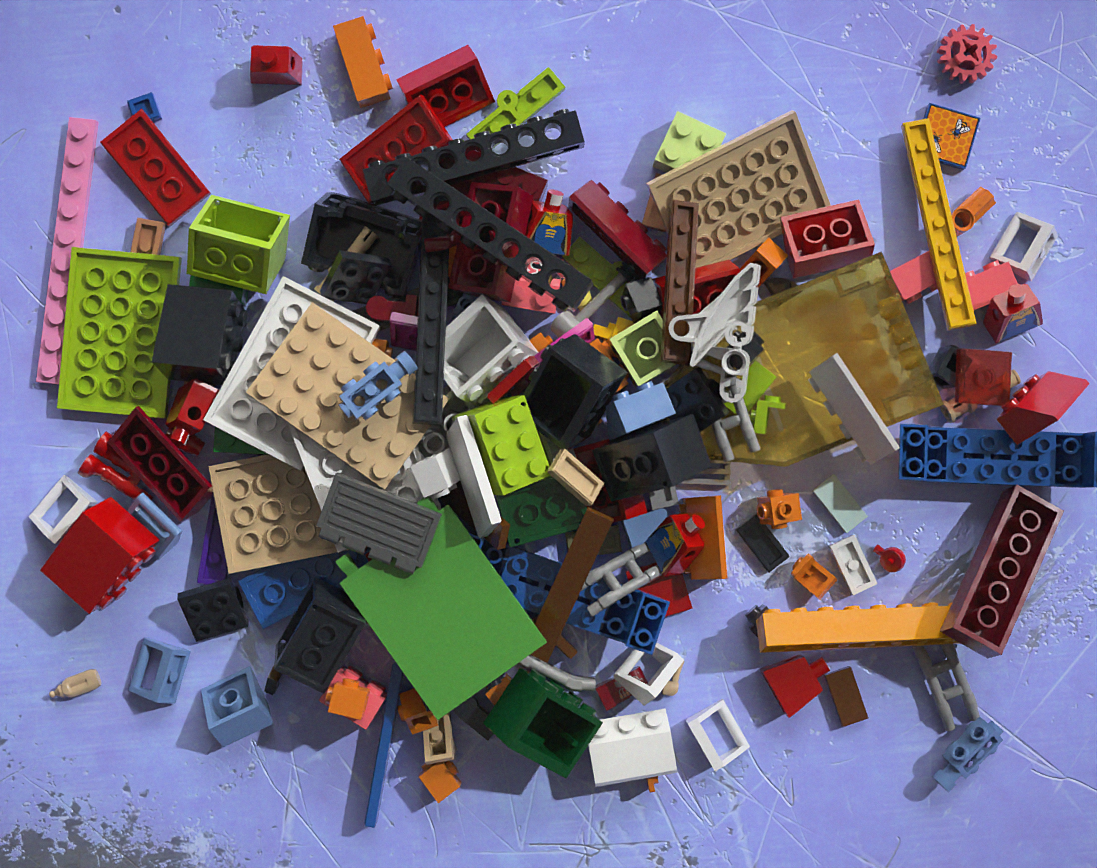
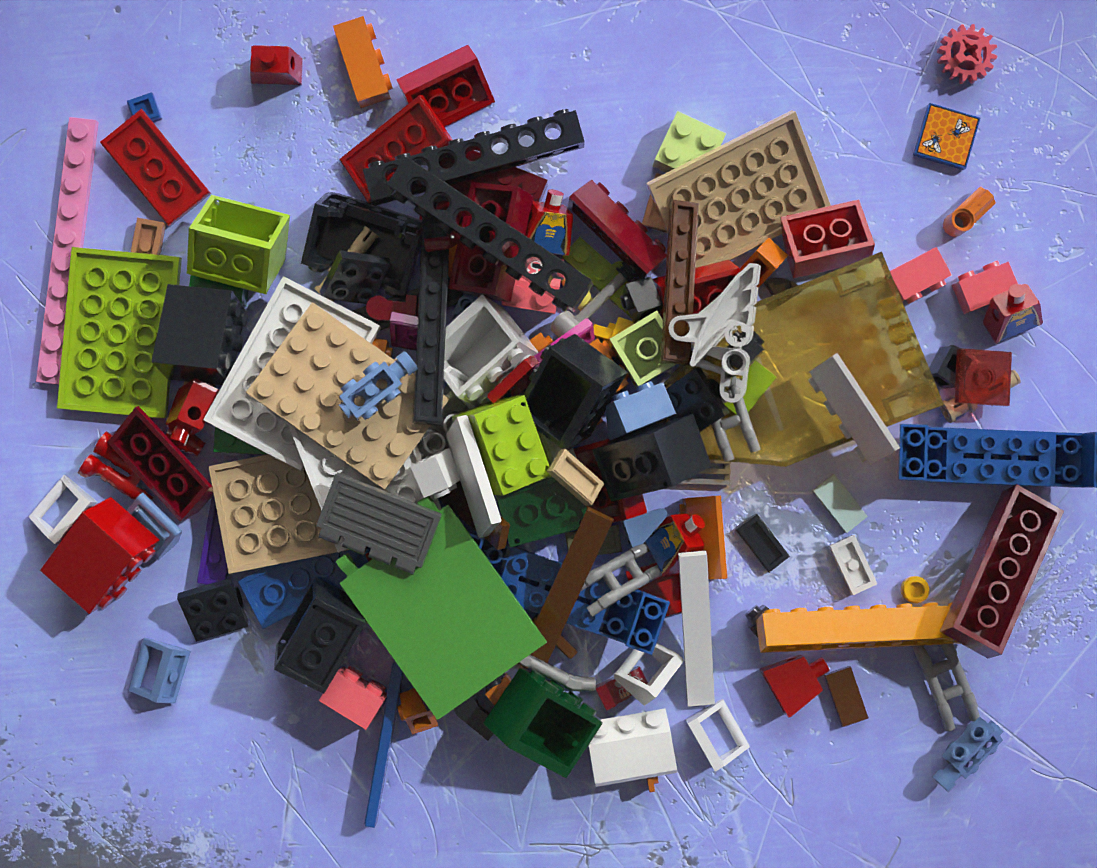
(78, 684): tan piece -> none
(235, 707): medium blue slope -> none
(272, 682): dark brown tile -> none
(348, 699): orange brick -> none
(439, 742): tan slope -> none
(440, 779): orange brick -> none
(522, 106): lime hinge -> none
(663, 498): light grey plate -> none
(671, 687): tan hand -> none
(696, 628): none -> white tile
(760, 416): lime bracket -> none
(778, 508): orange brick -> none
(813, 576): orange bracket -> none
(891, 558): red piece -> none
(914, 589): none -> yellow tile
(938, 224): yellow tile -> none
(1037, 251): white tile -> none
(1039, 404): red slope -> none

